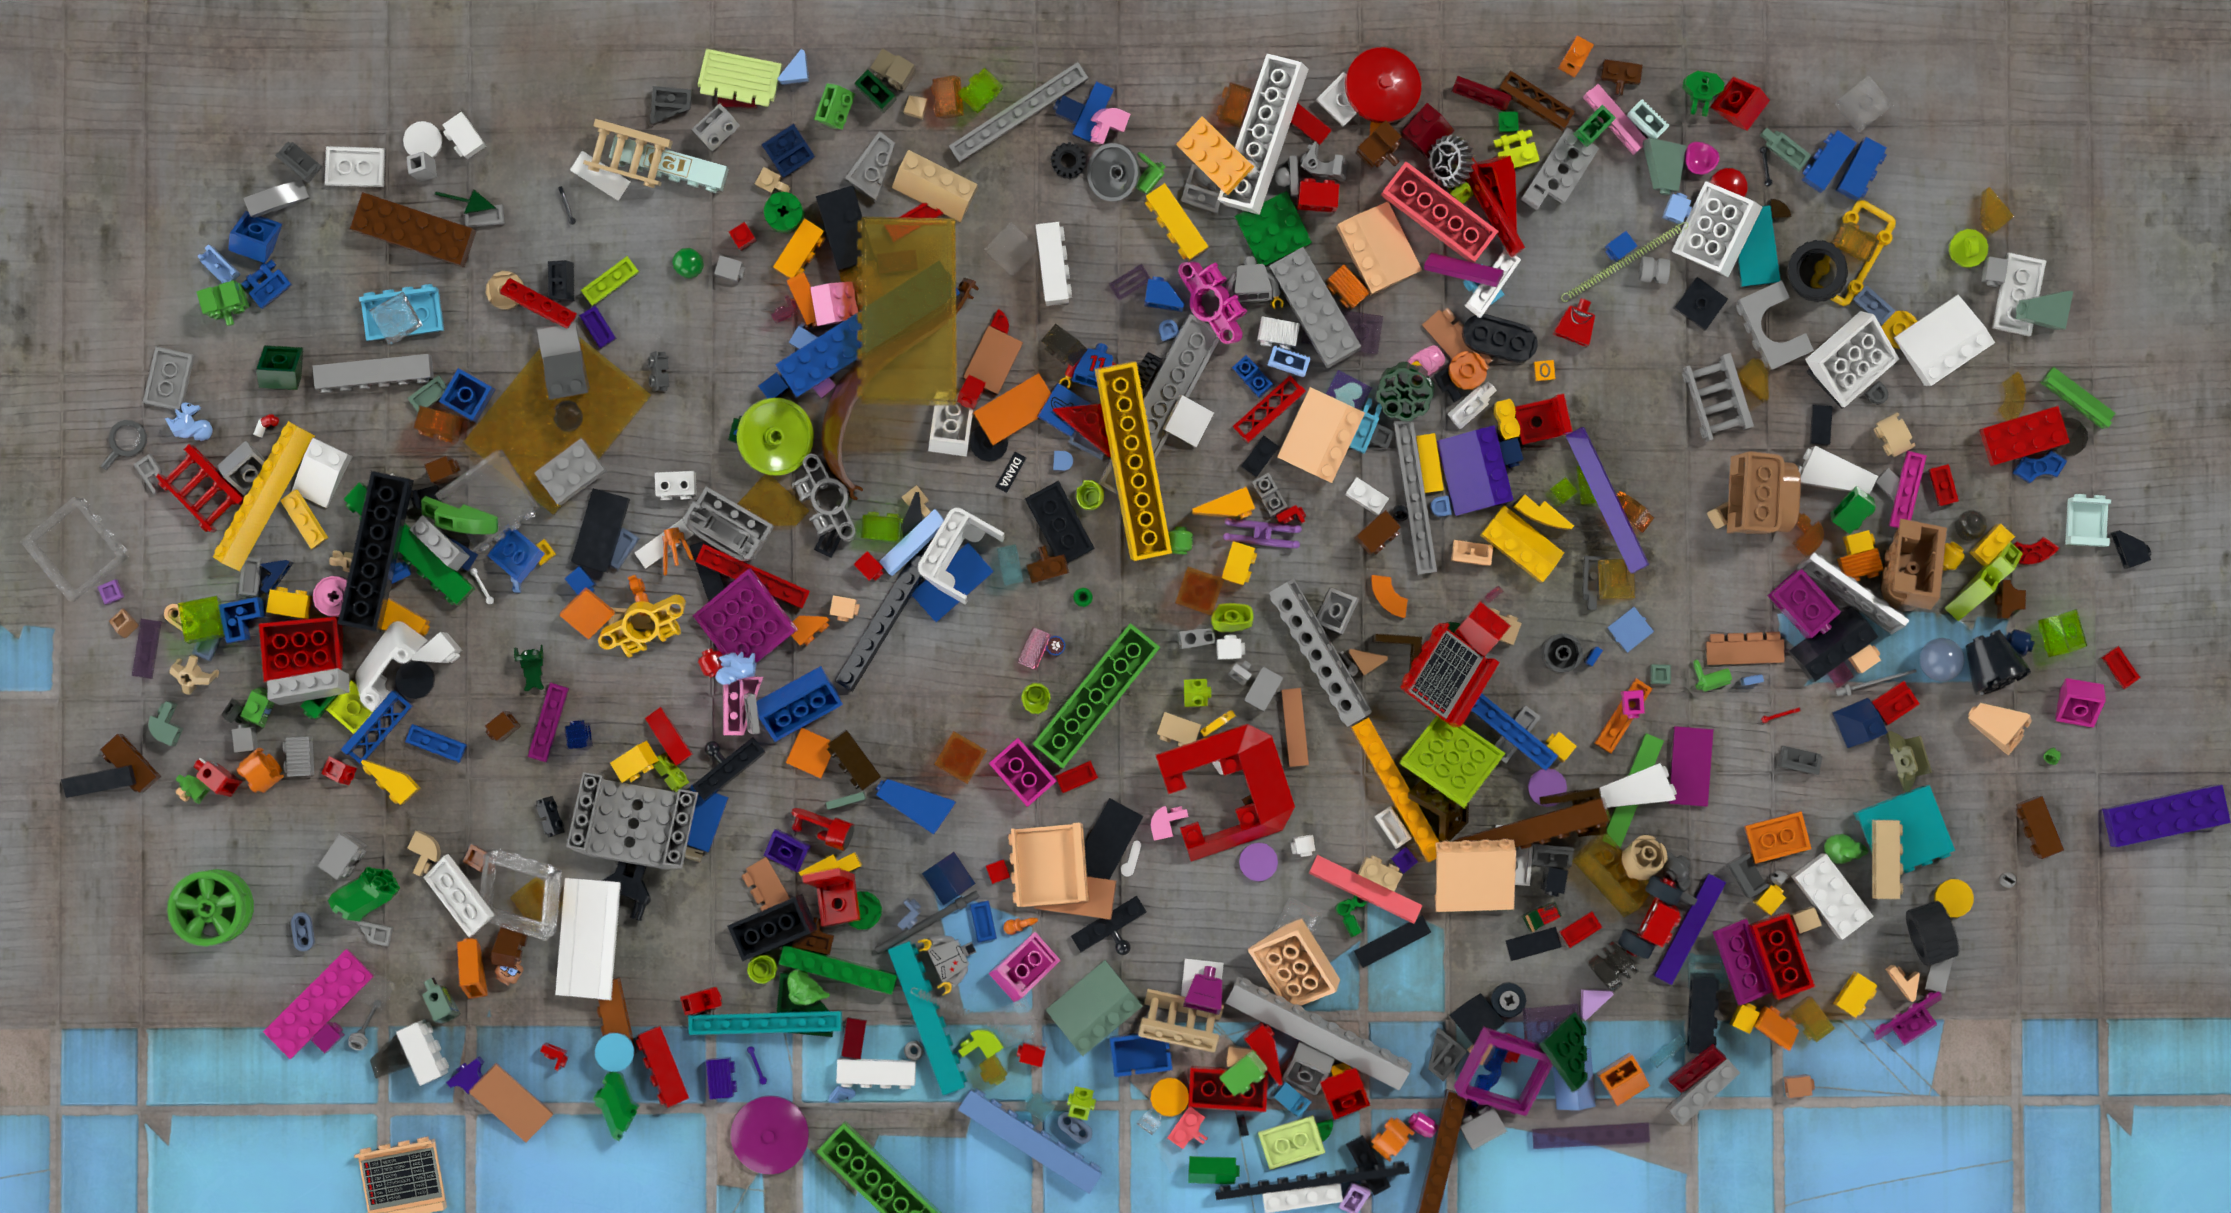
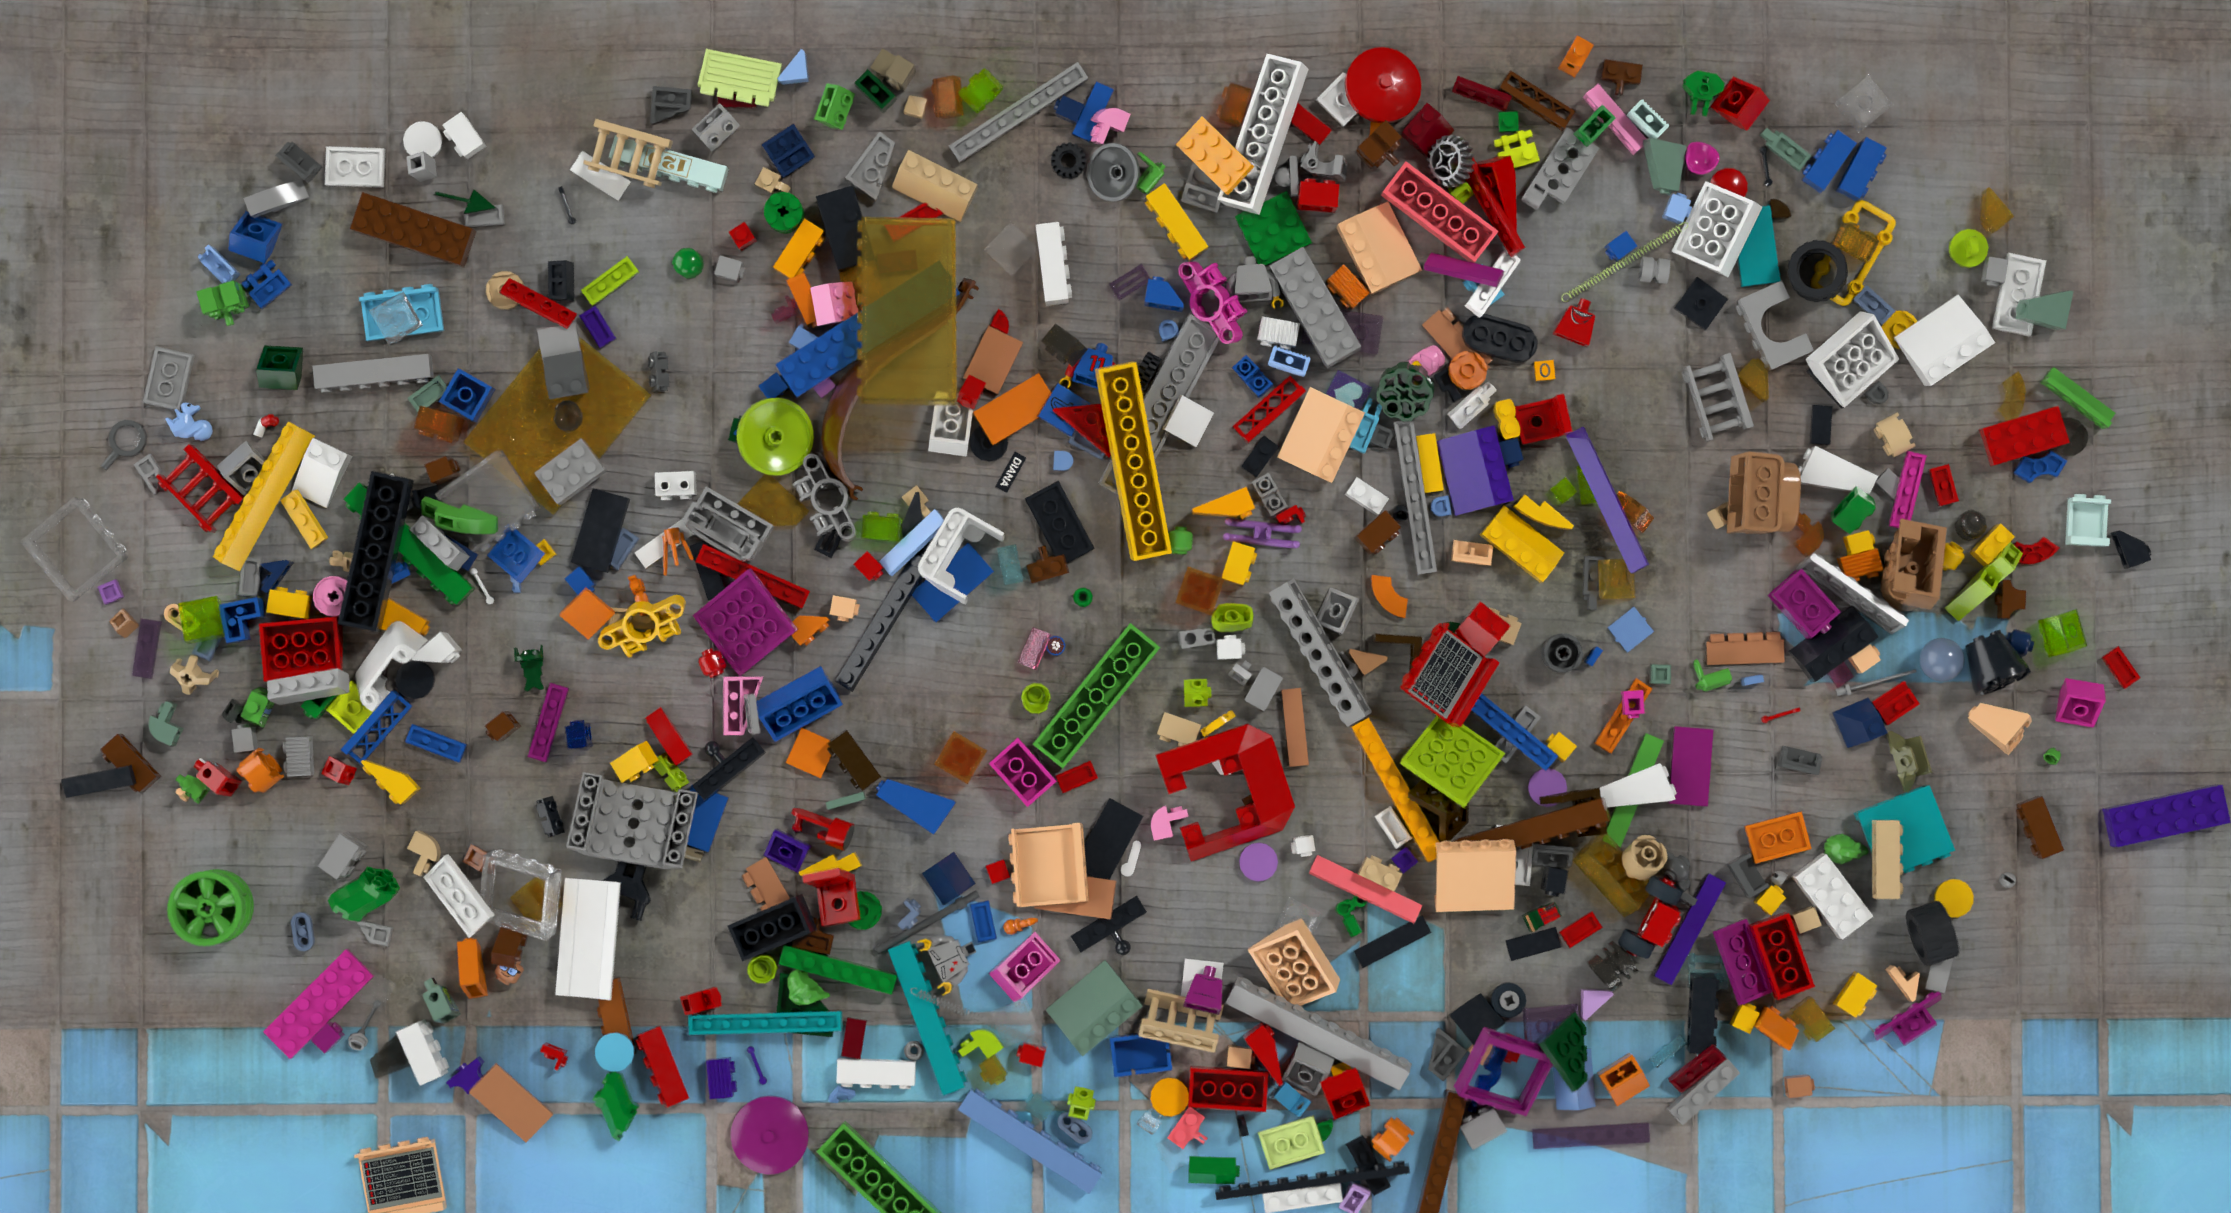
(735, 668): light blue animal -> none
(1090, 495): lime hair -> none
(1243, 1073): bright green brick -> none
(1423, 1125): dark pink brick -> none
(1493, 594): clear pink tile -> none

